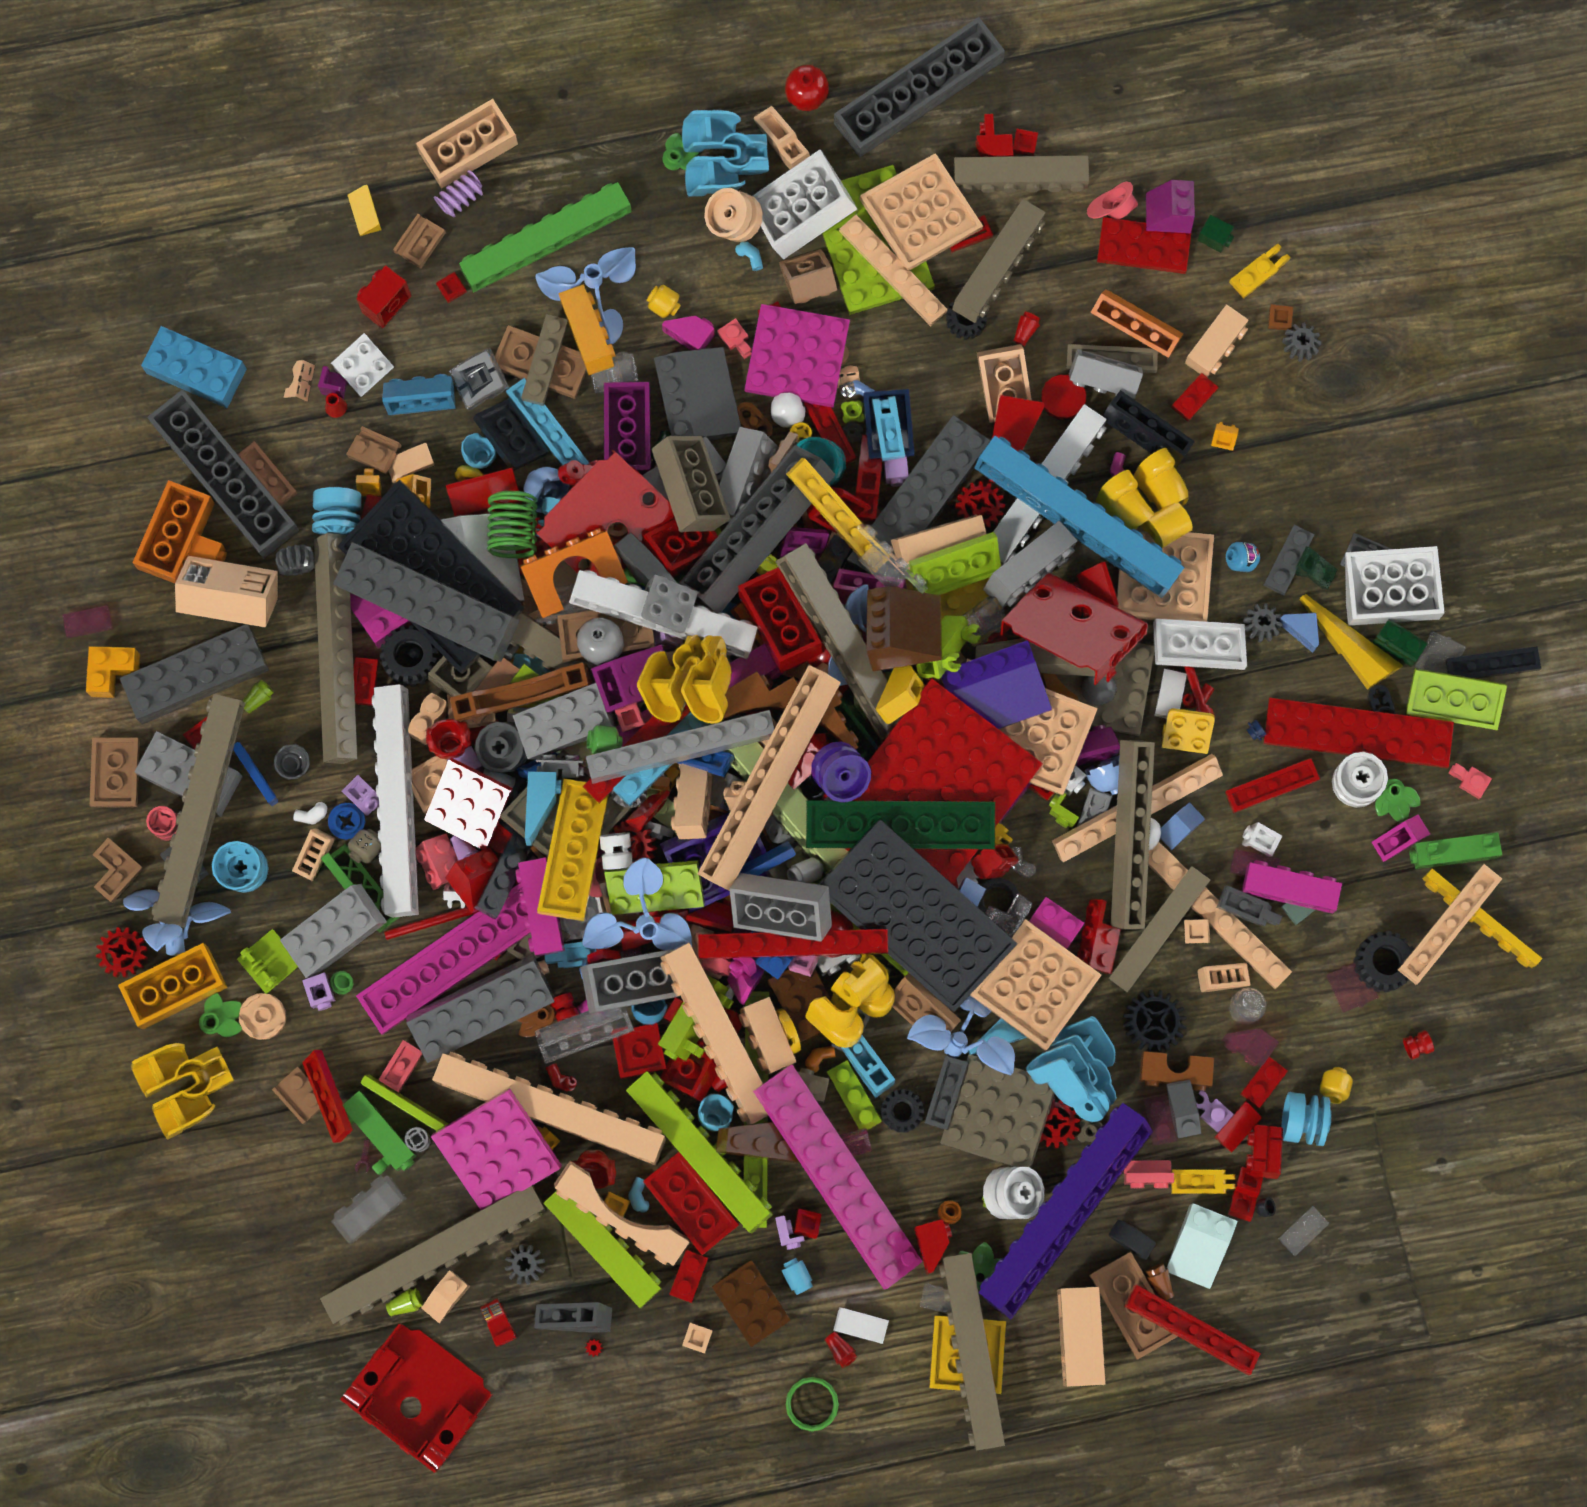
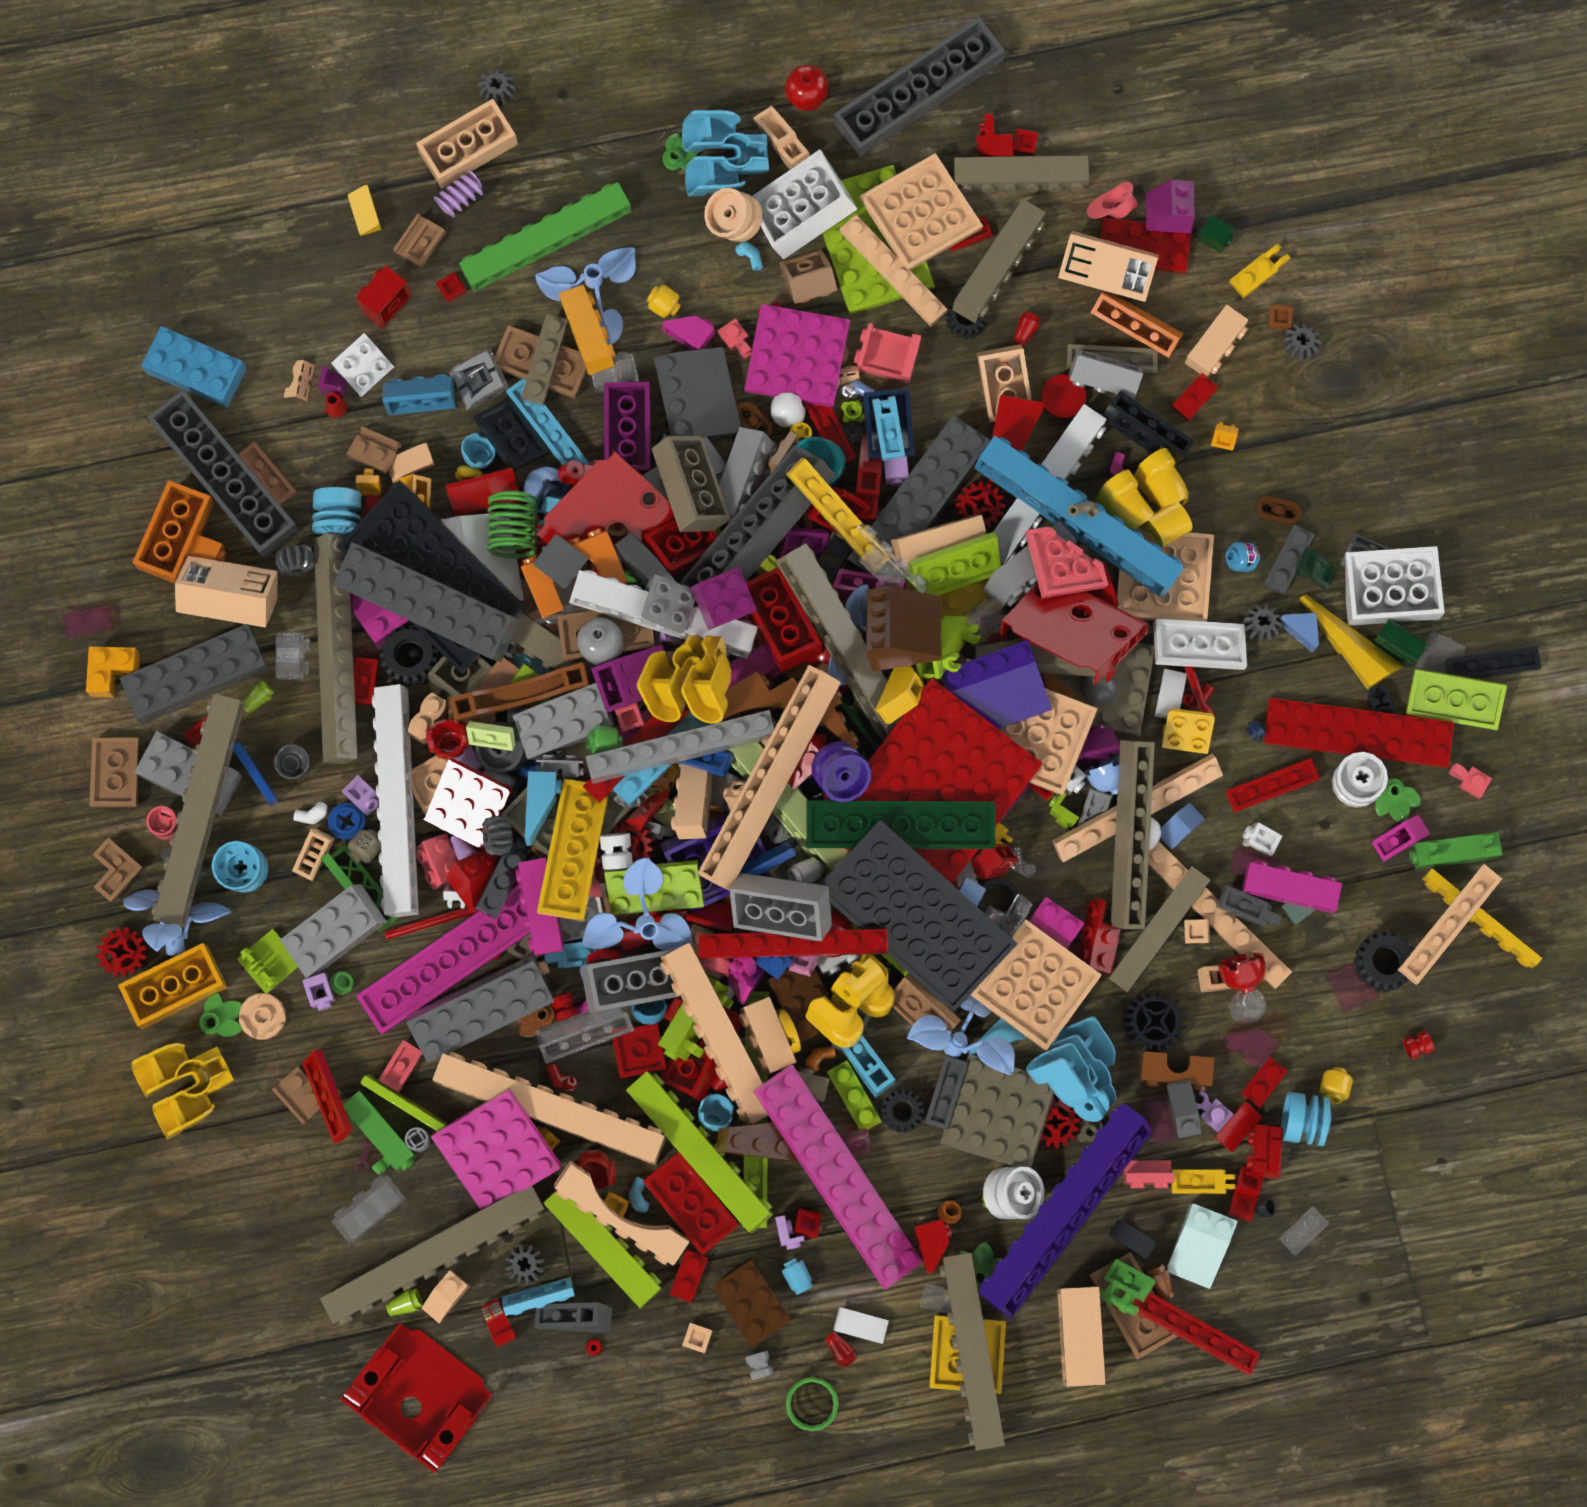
(291, 657): none -> clear brick
(491, 736): none -> yellowish green plate
(497, 835): none -> dark grey gear
(503, 81): none -> dark grey gear
(538, 1296): none -> medium azure plate
(560, 561): none -> dark grey piece
(723, 598): none -> magenta brick
(759, 1365): none -> light grey wheel
(887, 354): none -> coral panel
(1062, 565): none -> coral plate
(1082, 508): none -> dark tan arm
(1108, 266): none -> light nougat piece
(1128, 1280): none -> bright green plate
(1243, 972): none -> red cylinder
(1277, 510): none -> reddish brown plate

